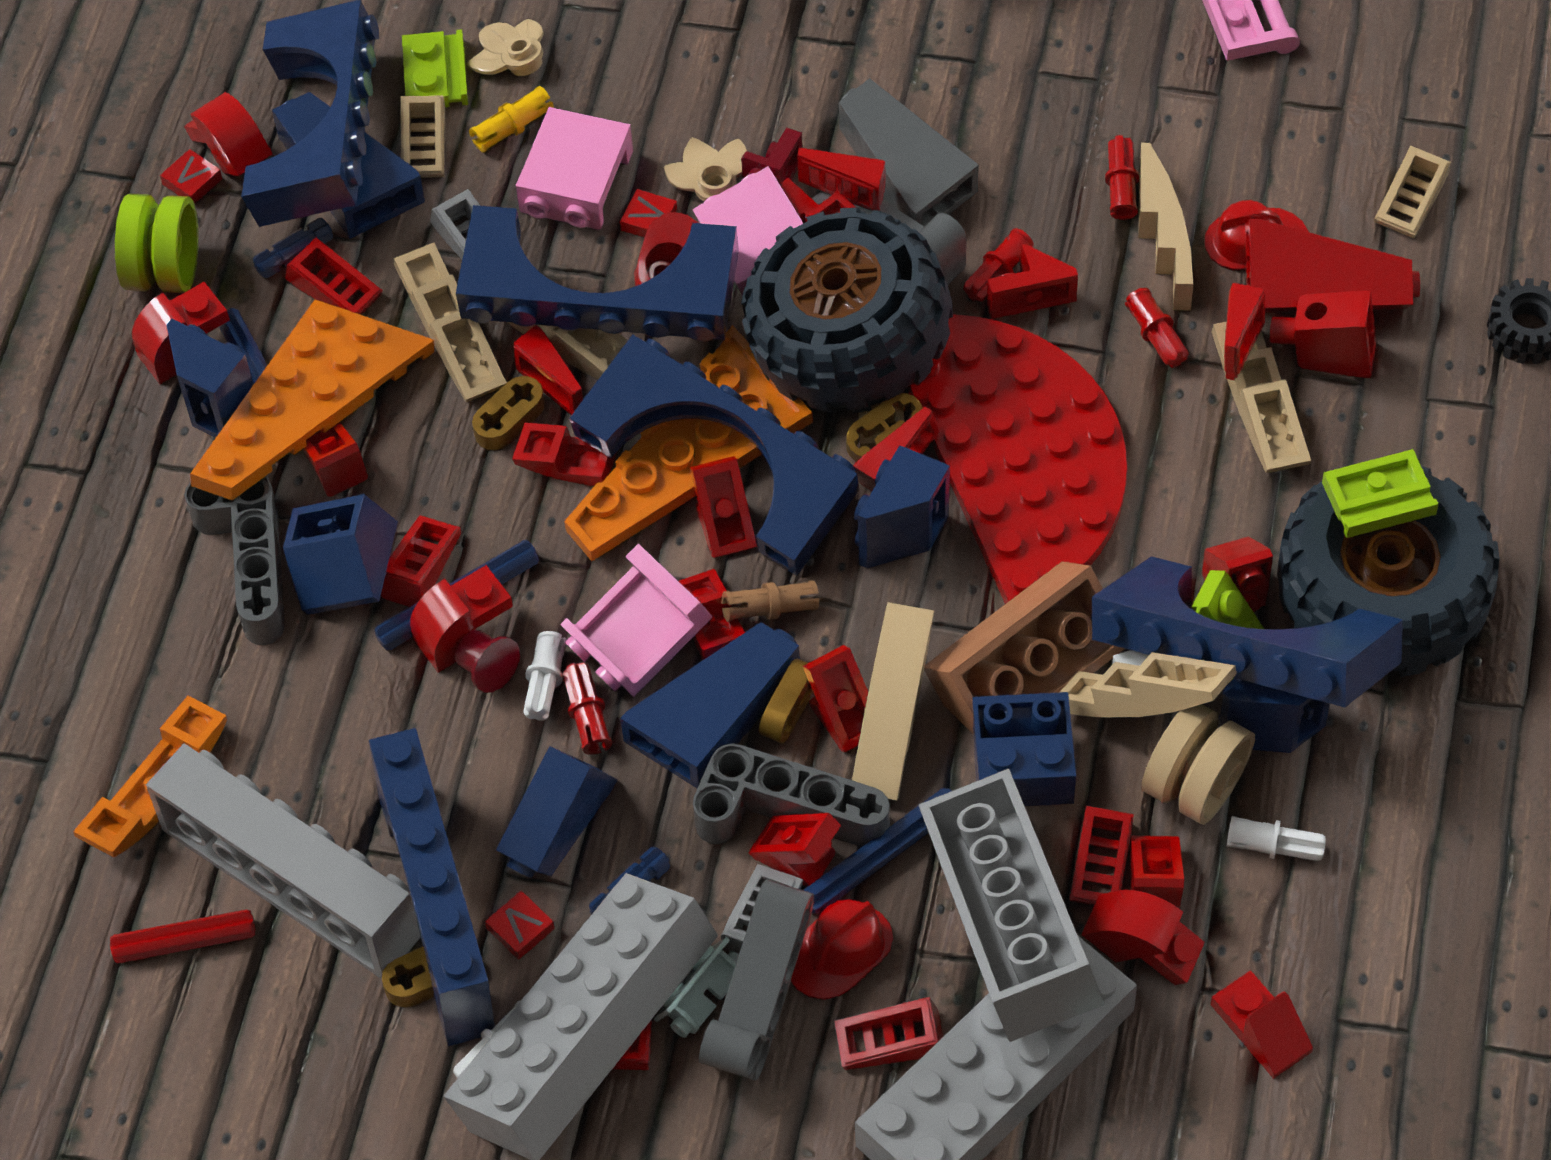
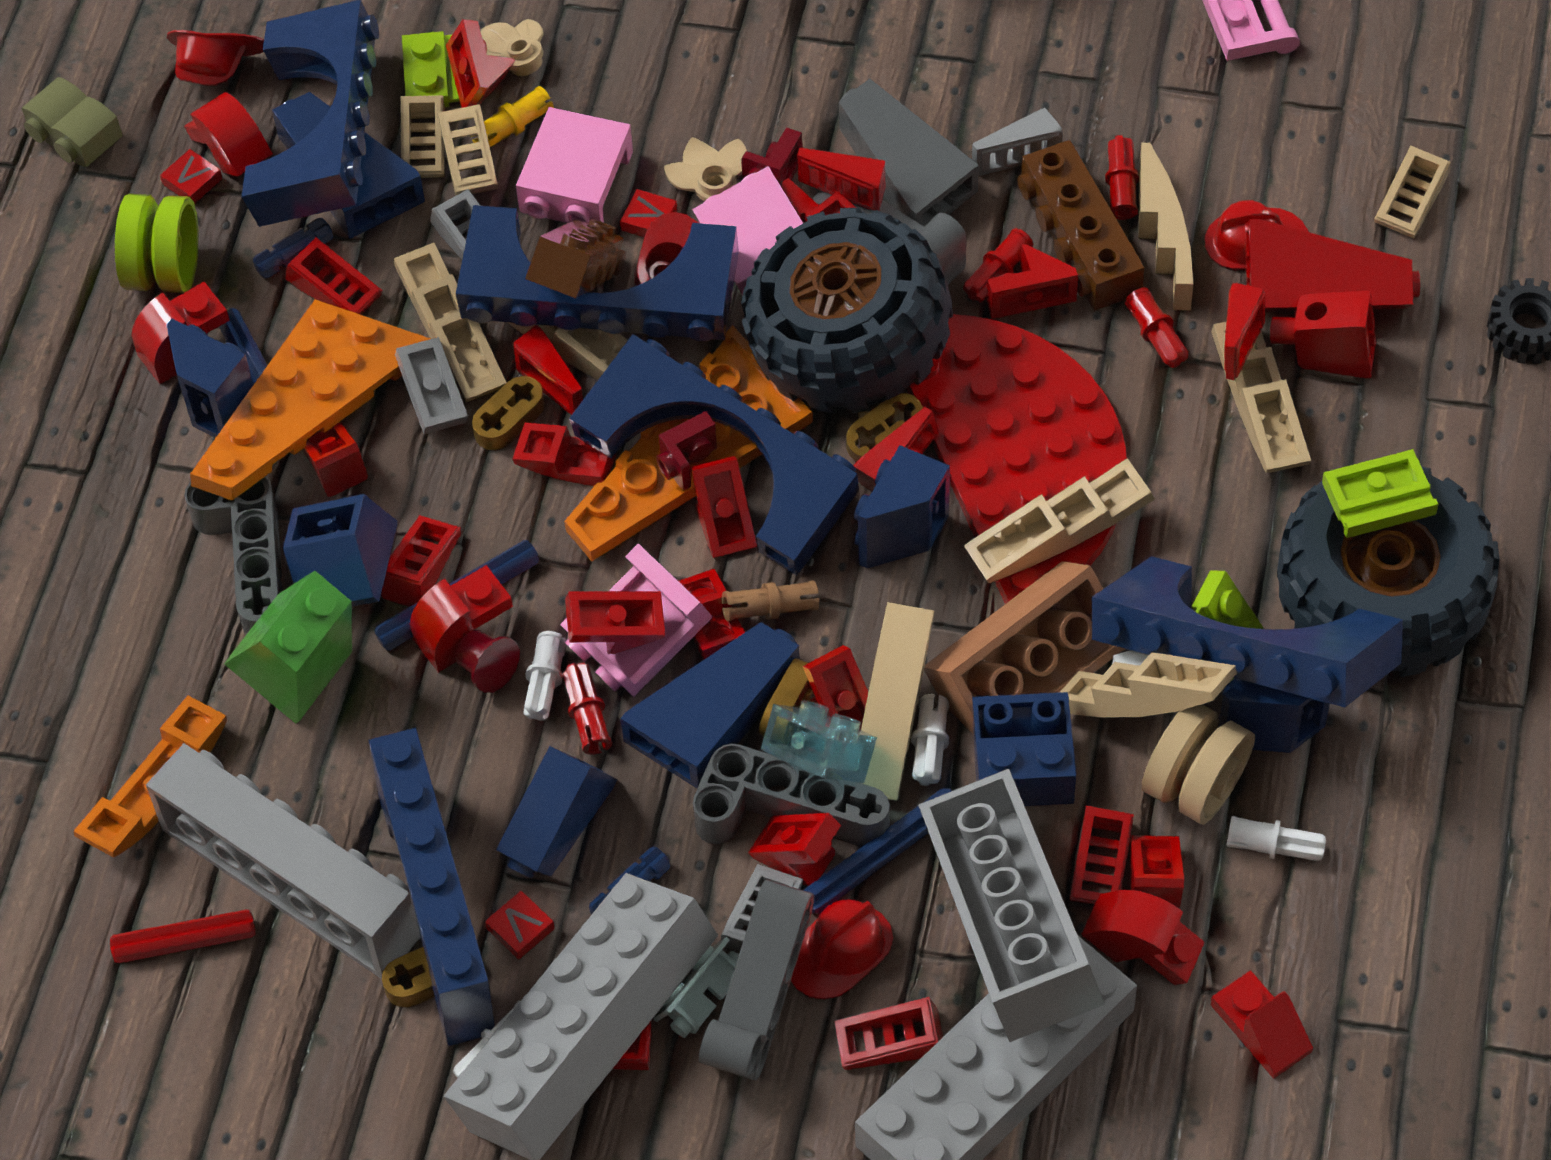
(71, 122): none -> olive brick
(211, 57): none -> red piece
(296, 645): none -> bright green slope
(431, 385): none -> light grey plate
(474, 70): none -> red slope
(477, 183): none -> tan slope
(577, 257): none -> reddish brown brick
(615, 617): none -> red slope
(686, 444): none -> dark red bracket
(818, 742): none -> clear light blue brick
(930, 739): none -> white axle
(1008, 145): none -> light grey slope
(1062, 522): none -> tan slope
(1080, 224): none -> reddish brown brick
(1246, 564): red slope -> none

